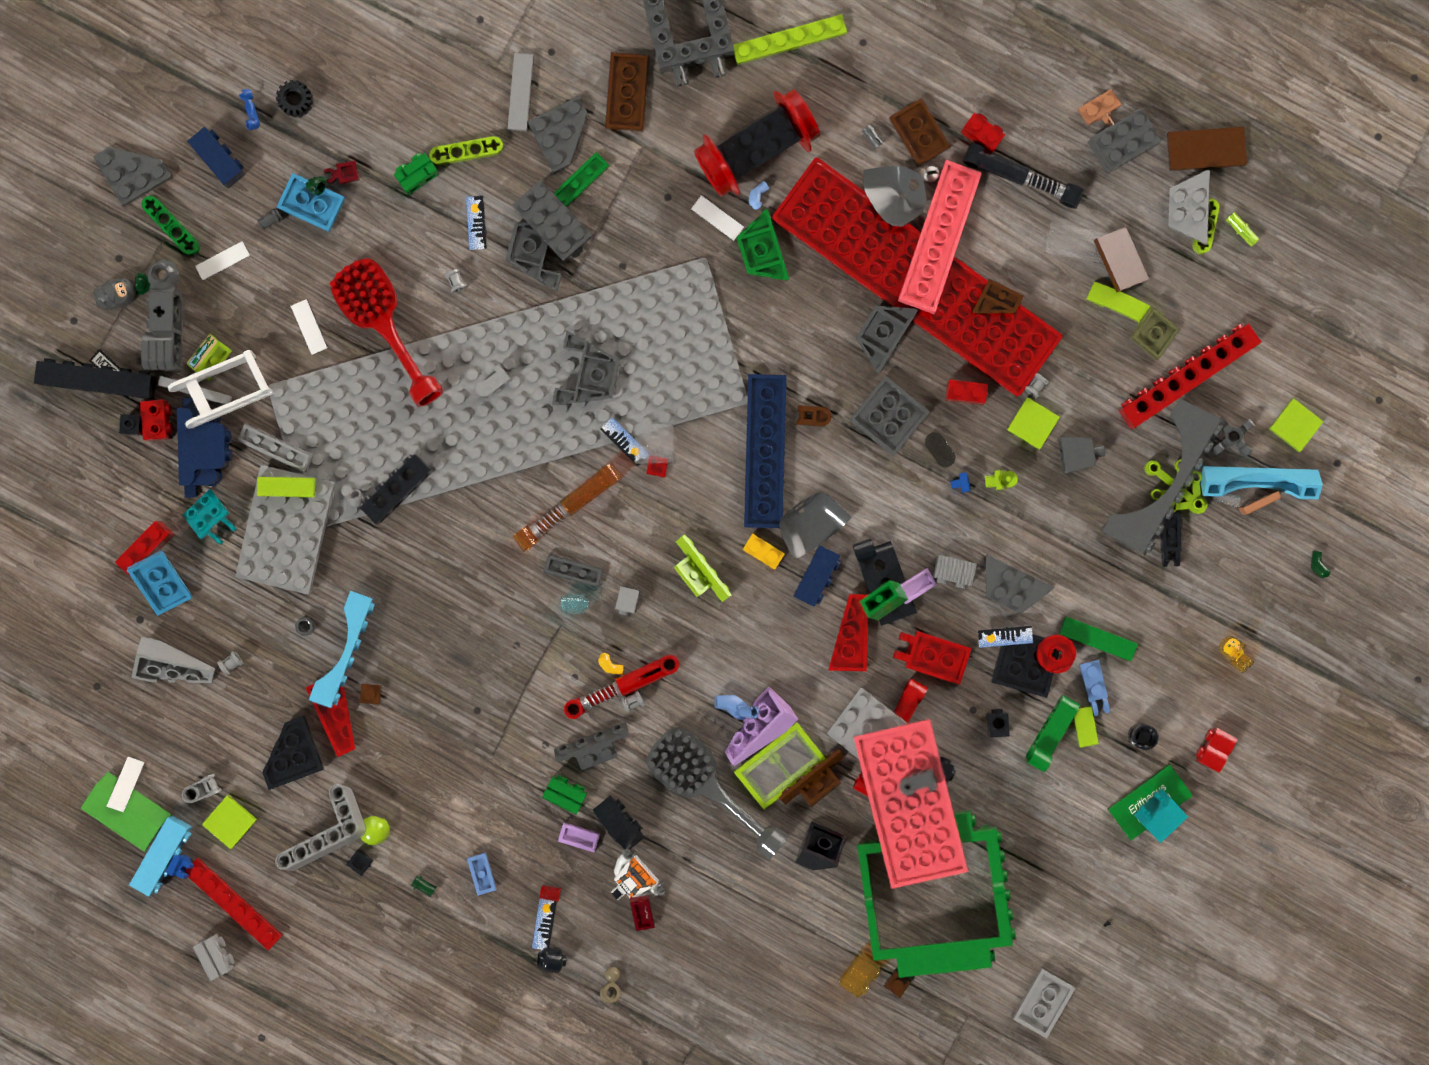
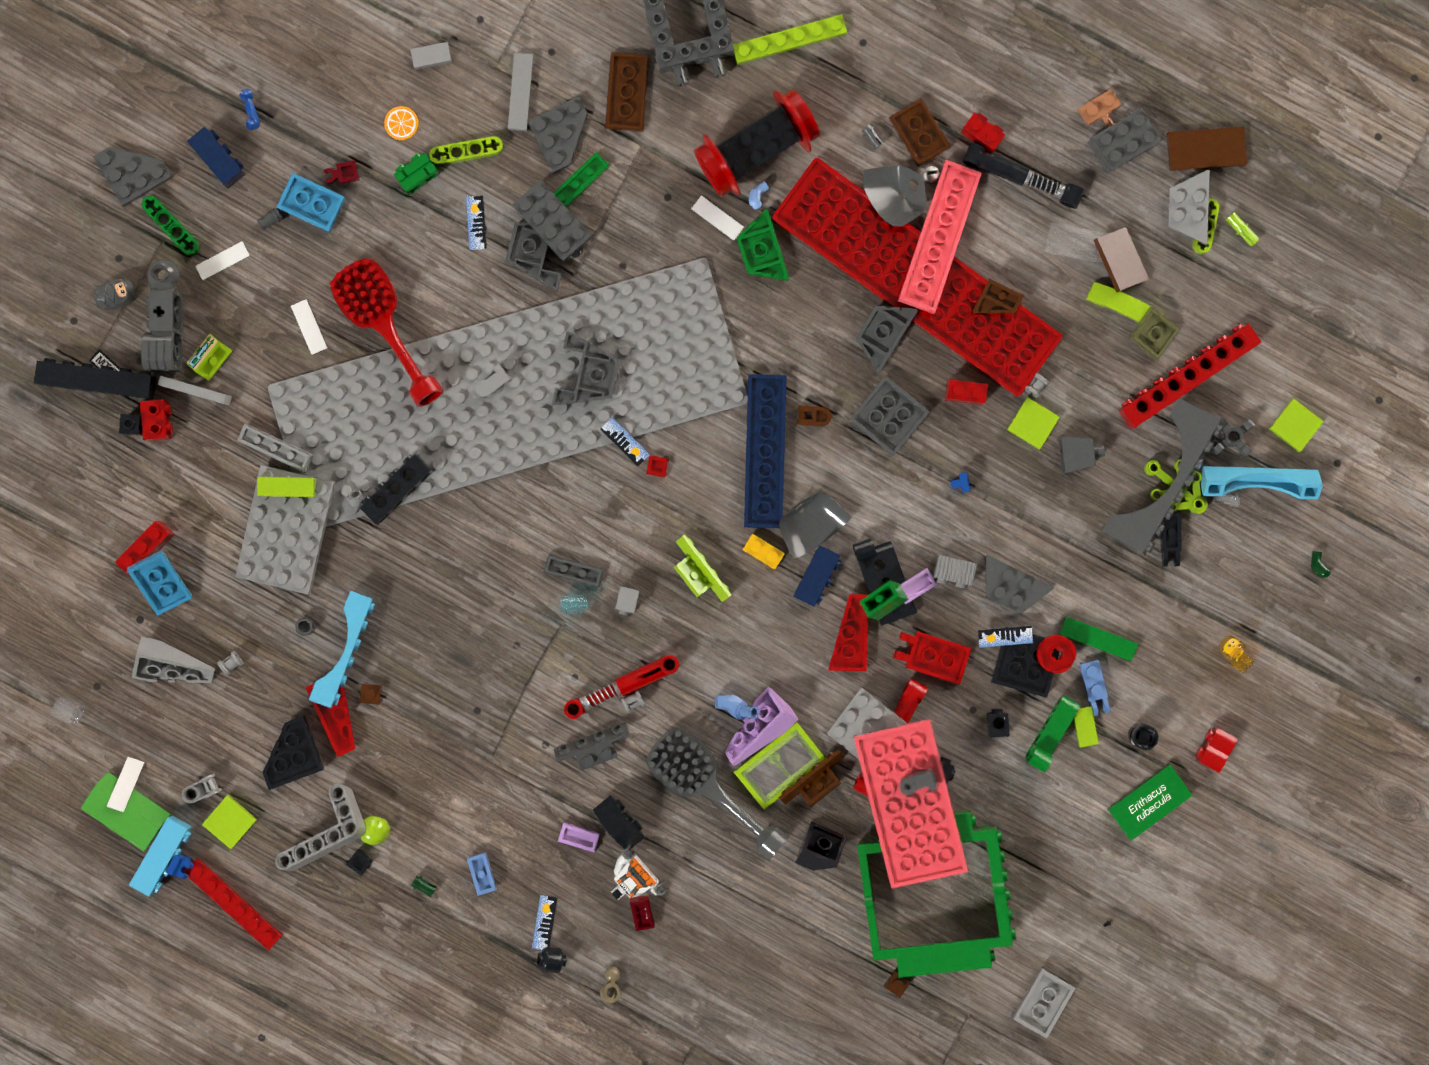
(67, 710): none -> clear brick
(141, 283): dark green piece -> none
(199, 399): white piece -> none
(201, 450): dark blue brick -> none
(206, 514): teal plate -> none
(214, 956): light grey brick -> none
(287, 89): black tyre -> none
(316, 185): dark green piece -> none
(401, 123): none -> light orange sticker
(431, 55): none -> light grey tile
(455, 280): light grey bush -> none
(551, 897): red piece -> none
(565, 794): green brick -> none
(569, 505): clear orange piece -> none
(608, 666): yellow arm -> none
(654, 443): clear brick -> none
(859, 974): clear yellow brick -> none
(940, 449): clear smoke tile -> none
(1001, 480): lime hips -> none
(1160, 815): teal plate -> none
(1259, 503): nougat tile -> none

